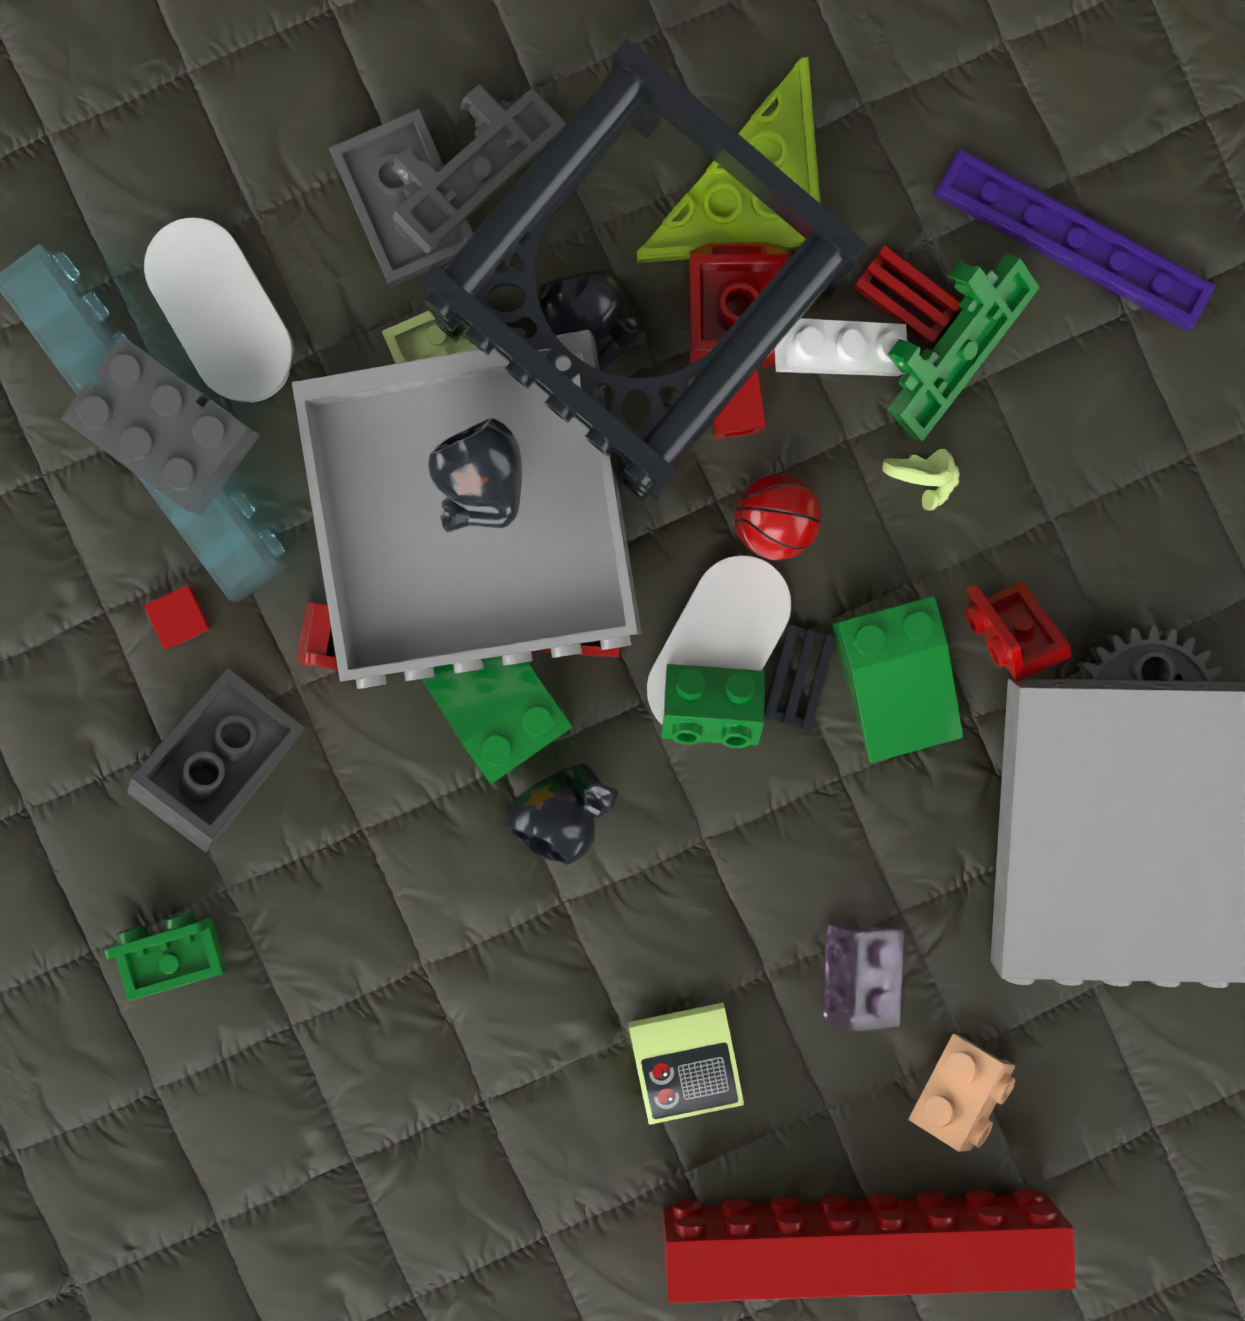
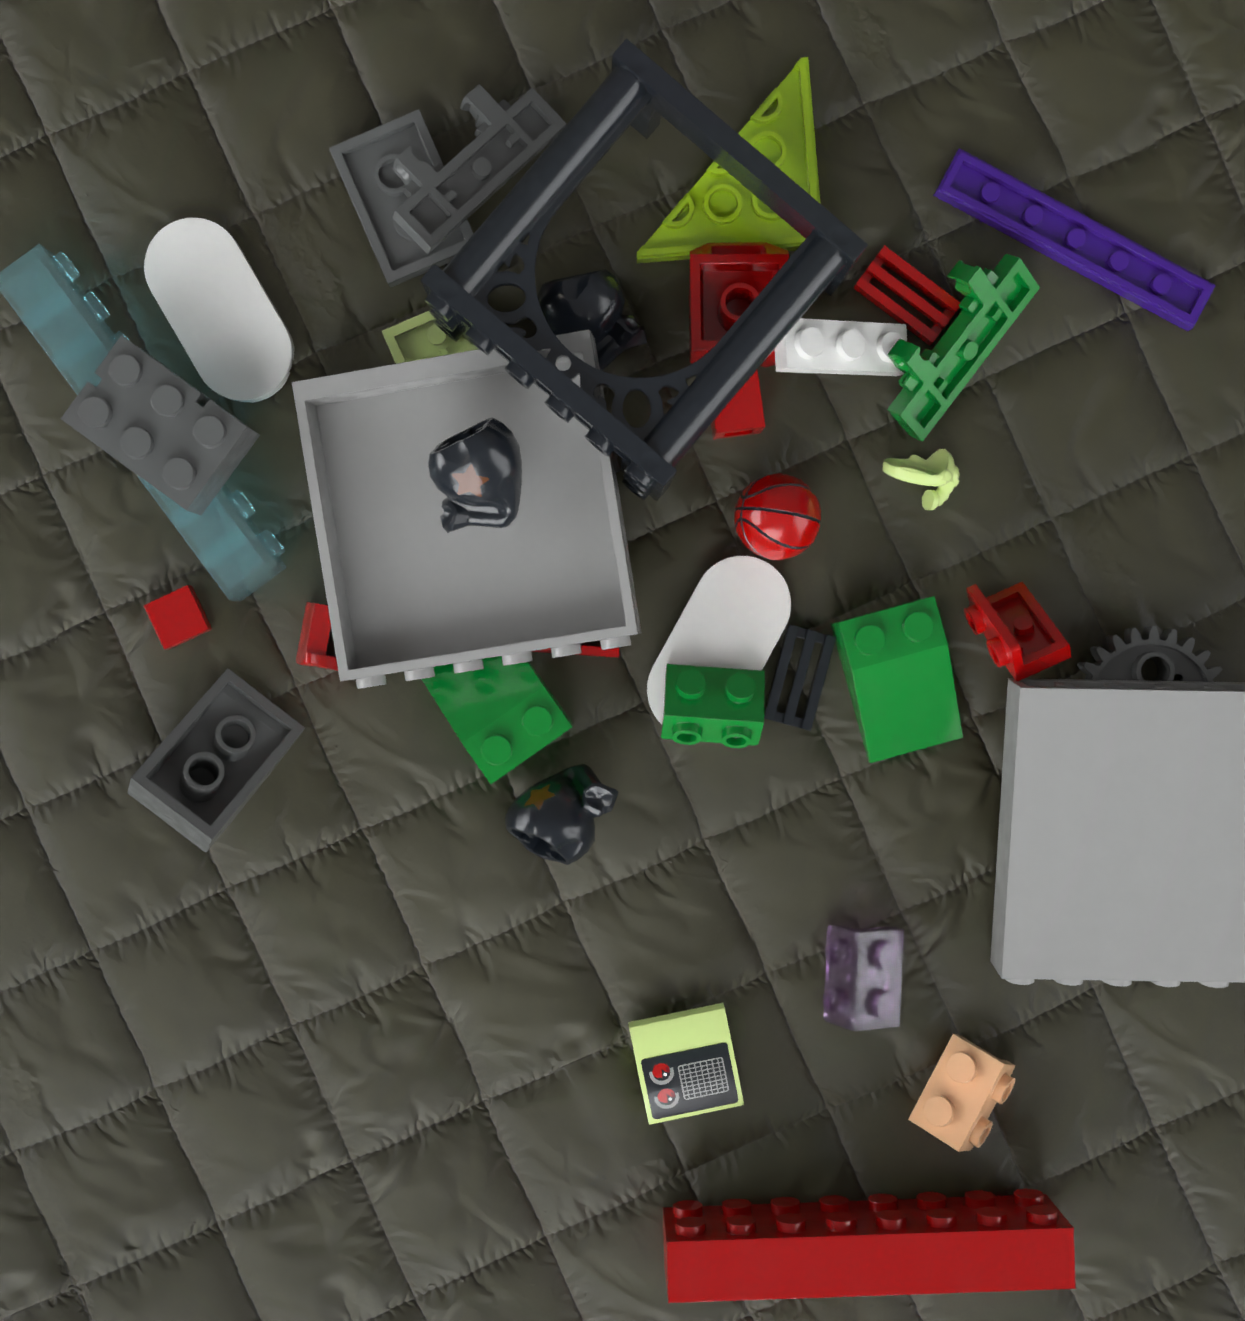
(167, 957): green bracket -> none

